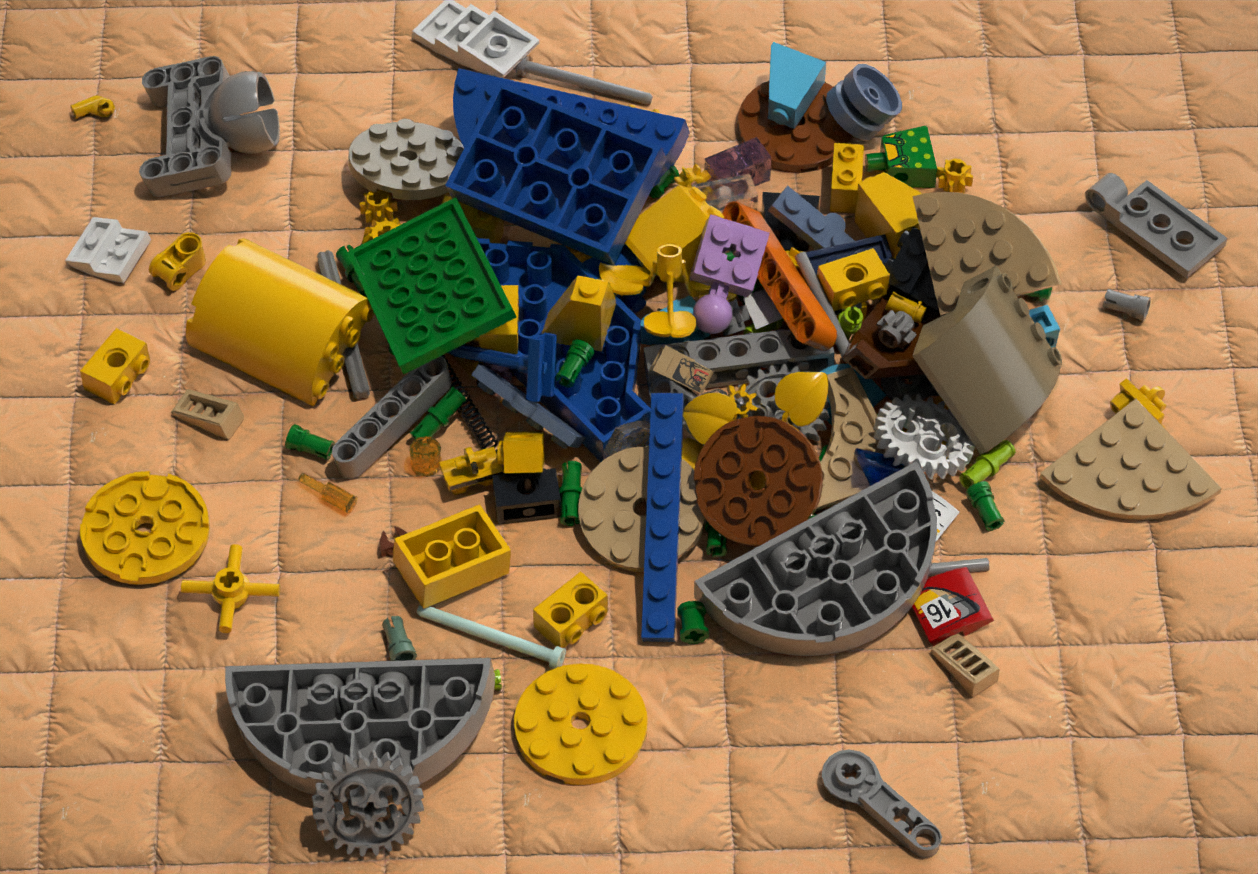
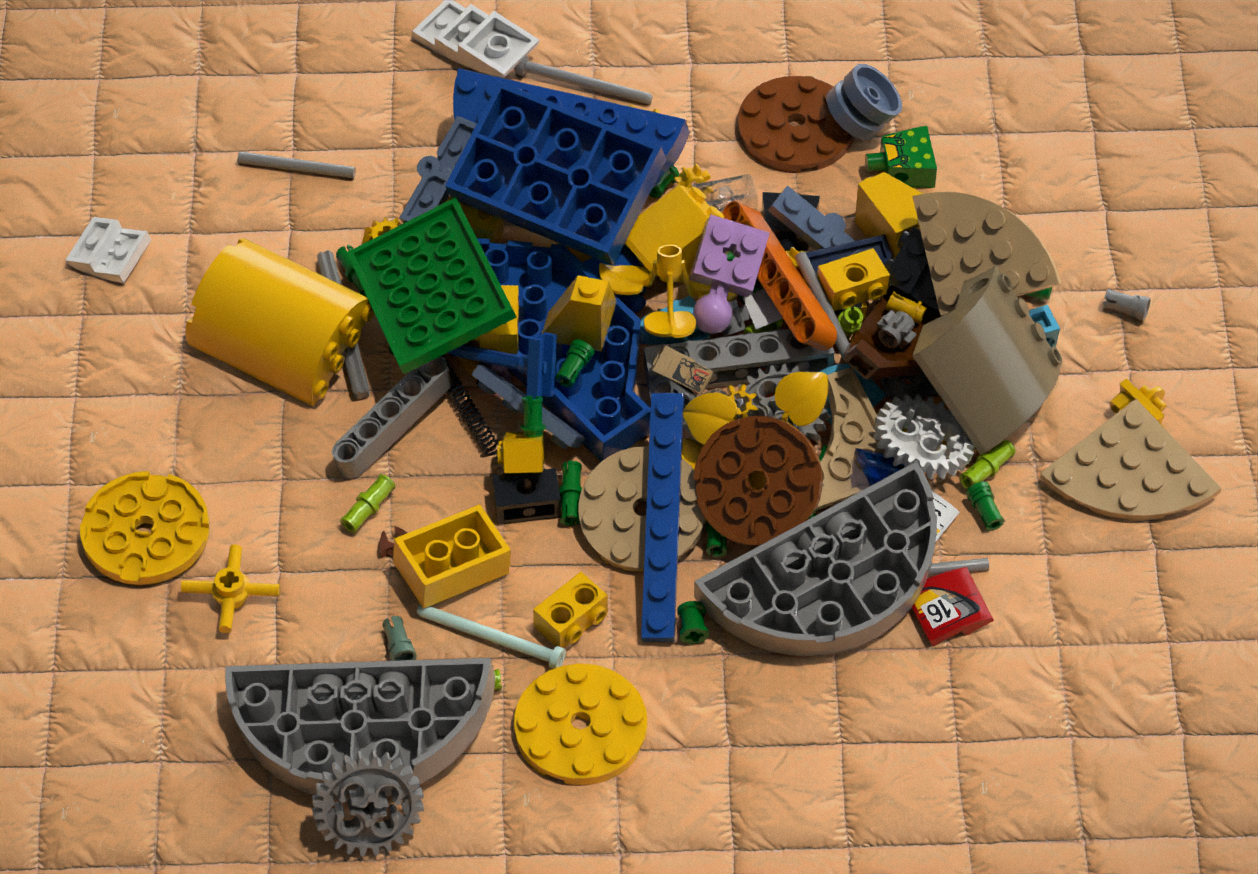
(94, 105): yellow arm -> none
(115, 366): yellow brick -> none
(179, 260): yellow piece -> none
(205, 121): light grey beam -> none
(222, 425): tan slope -> none
(296, 164): none -> light grey bar
(303, 440): green pin -> none
(331, 493): clear yellow axle -> none
(367, 503): none -> lime pin
(378, 206): yellow gear -> none
(404, 159): dark tan plate -> none
(431, 451): clear yellow wheel -> none
(436, 171): none -> sand blue hinge
(439, 415): green pin -> none
(470, 469): yellow hips -> none
(532, 416): none -> green pin
(628, 436): clear slope -> none
(741, 160): brick -> none
(792, 84): medium azure slope -> none
(846, 175): yellow brick -> none
(877, 799): light grey beam -> none
(954, 176): yellow gear -> none
(972, 684): tan slope -> none
(1110, 200): light grey hinge -> none

